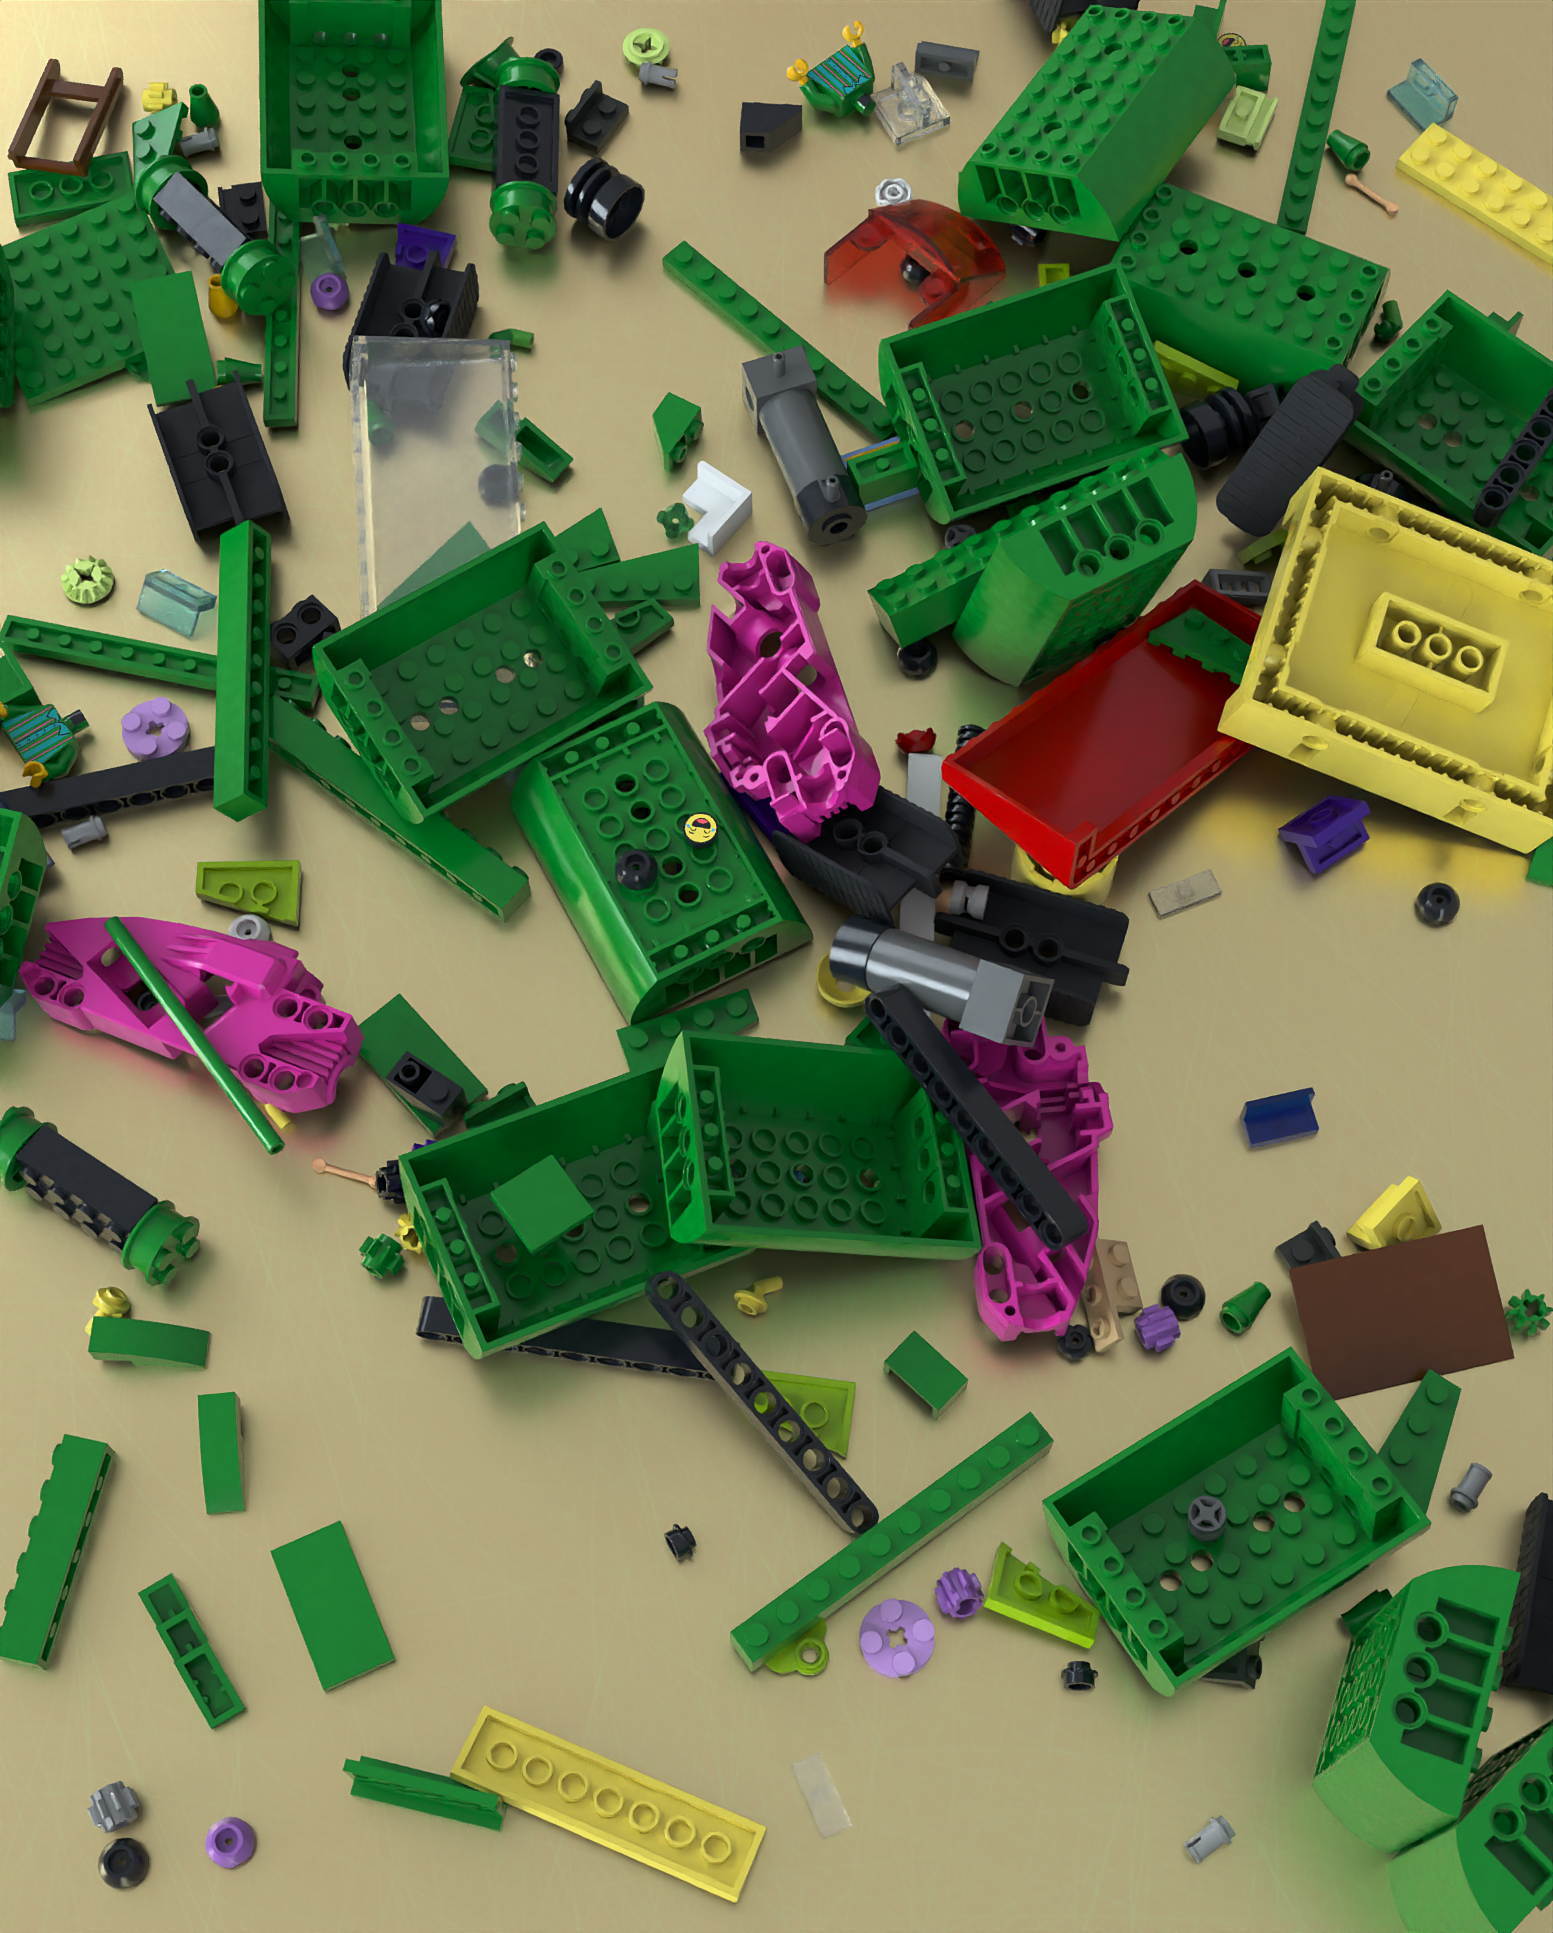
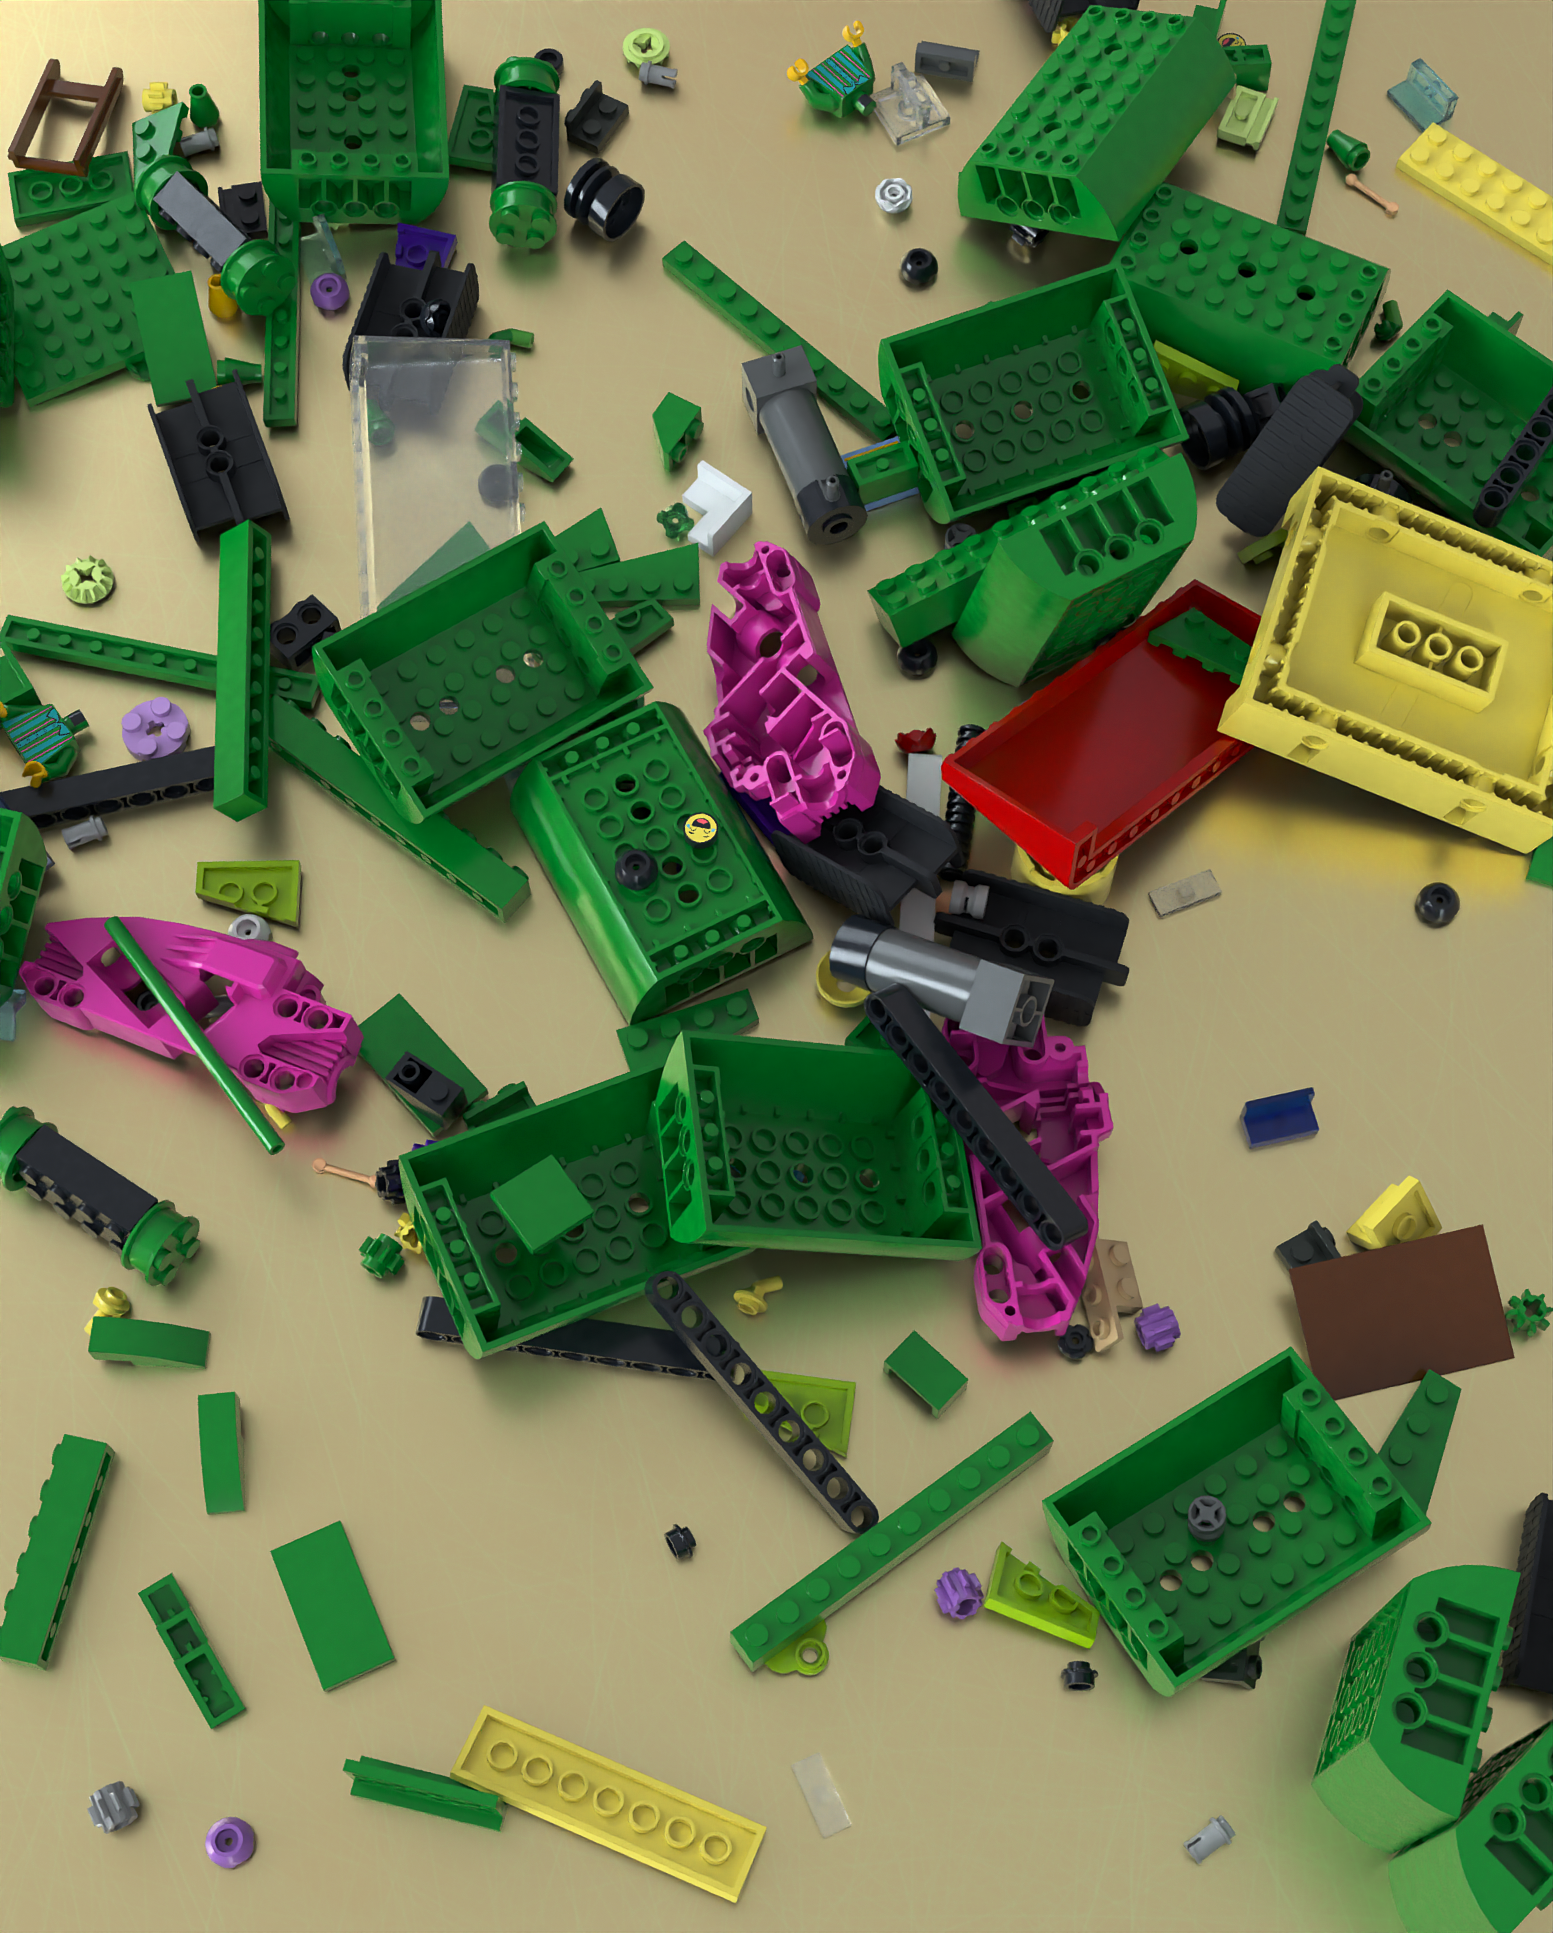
(135, 1863): black plate -> none
(174, 601): clear light blue panel -> none
(486, 67): green piece -> none
(768, 125): black slope -> none
(901, 1660): lavender plate -> none
(940, 239): clear red windscreen -> none
(1052, 272): lime tile -> none
(1187, 1306): black plate -> none
(1220, 580): light grey slope -> none
(1243, 1309): green cone -> none
(1328, 830): dark purple bracket -> none
(1365, 1610): green cone -> none
(1466, 1494): light grey pin -> none

